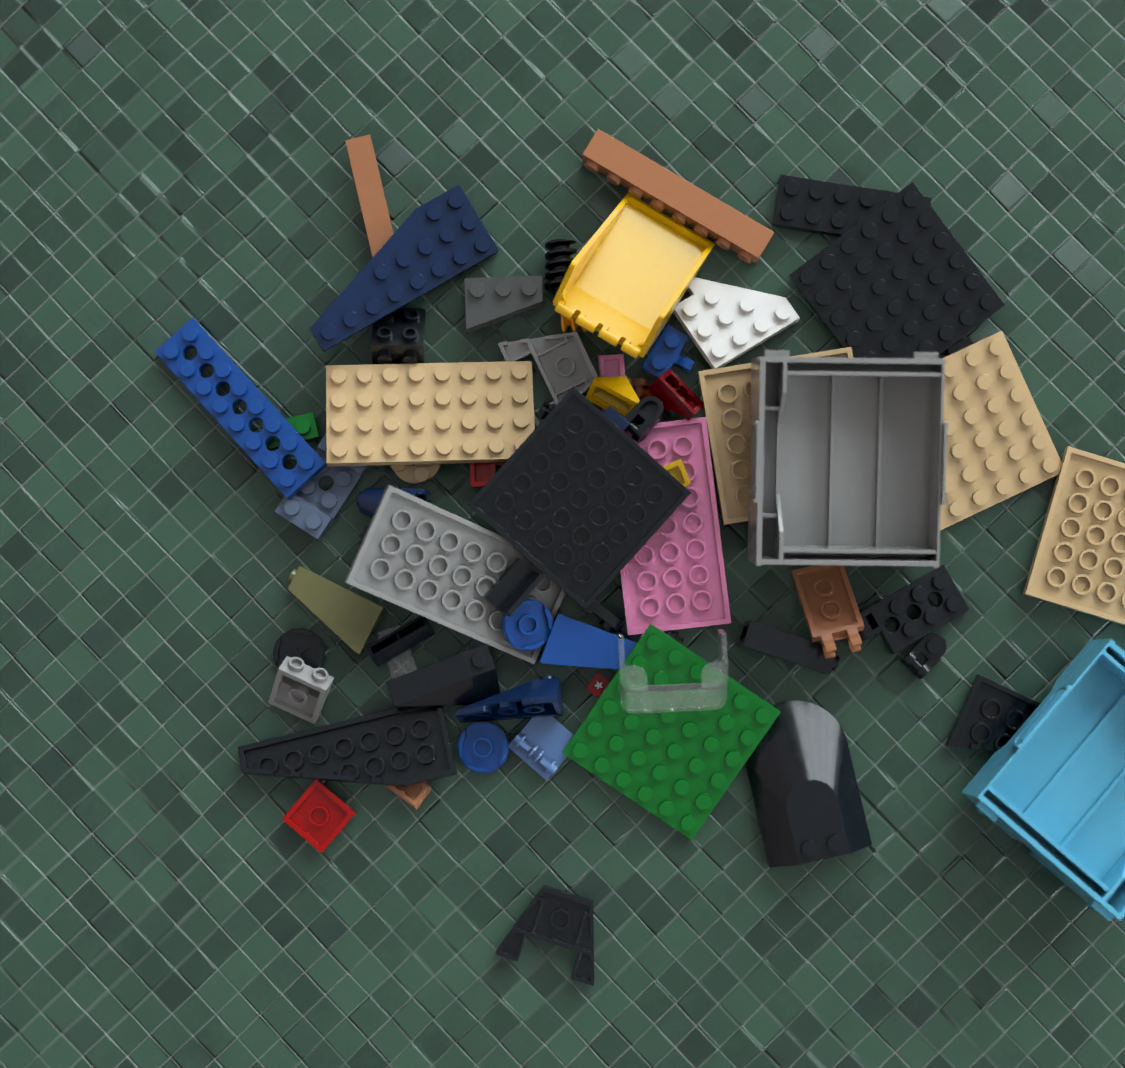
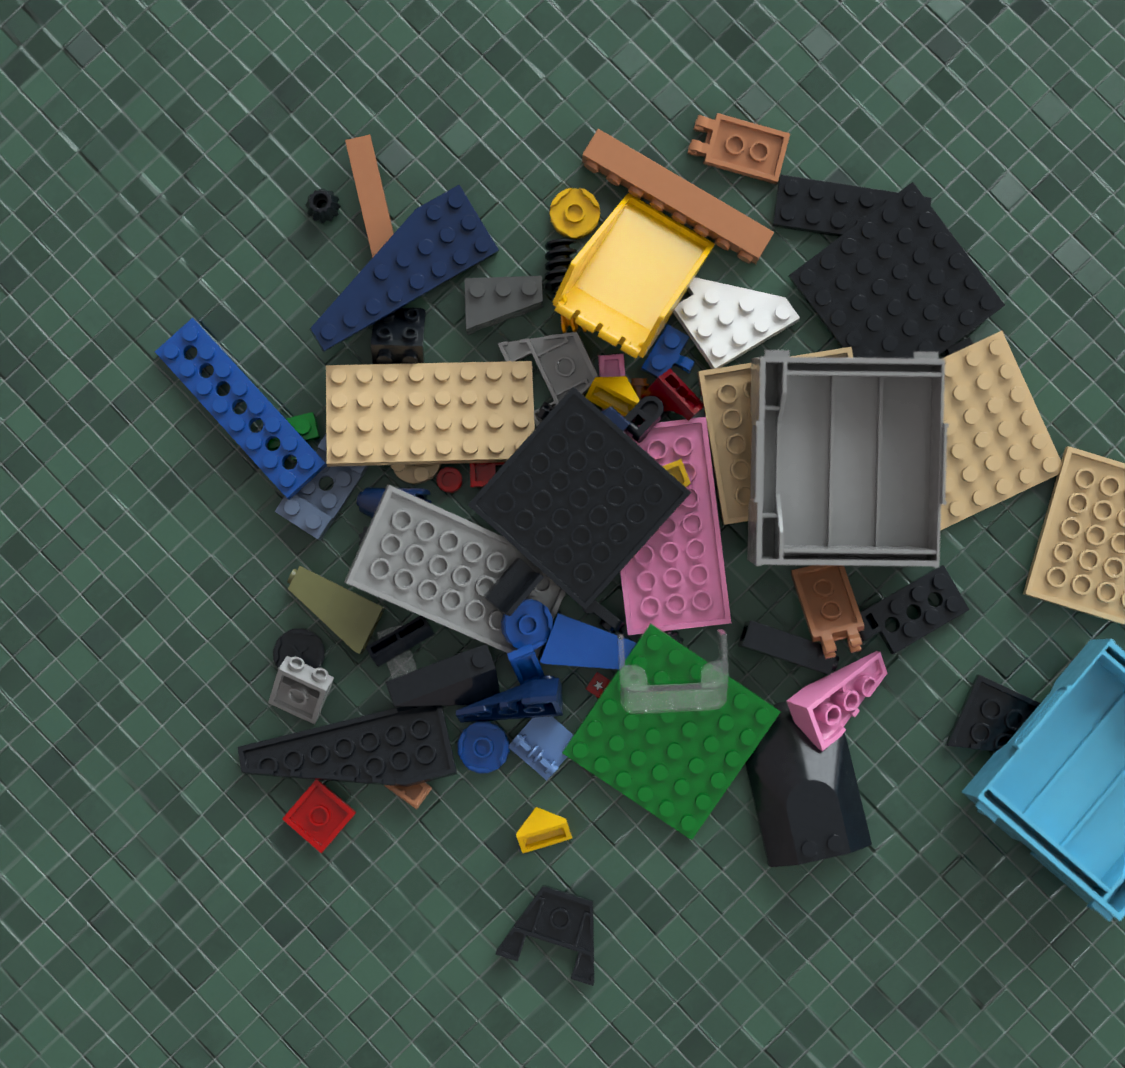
(326, 213): none -> black piece
(449, 480): none -> red tile
(525, 664): none -> blue tile
(542, 830): none -> yellow slope
(574, 213): none -> yellow tile
(741, 147): none -> nougat tile
(830, 702): none -> bright pink wedge
(931, 647): black plate -> none

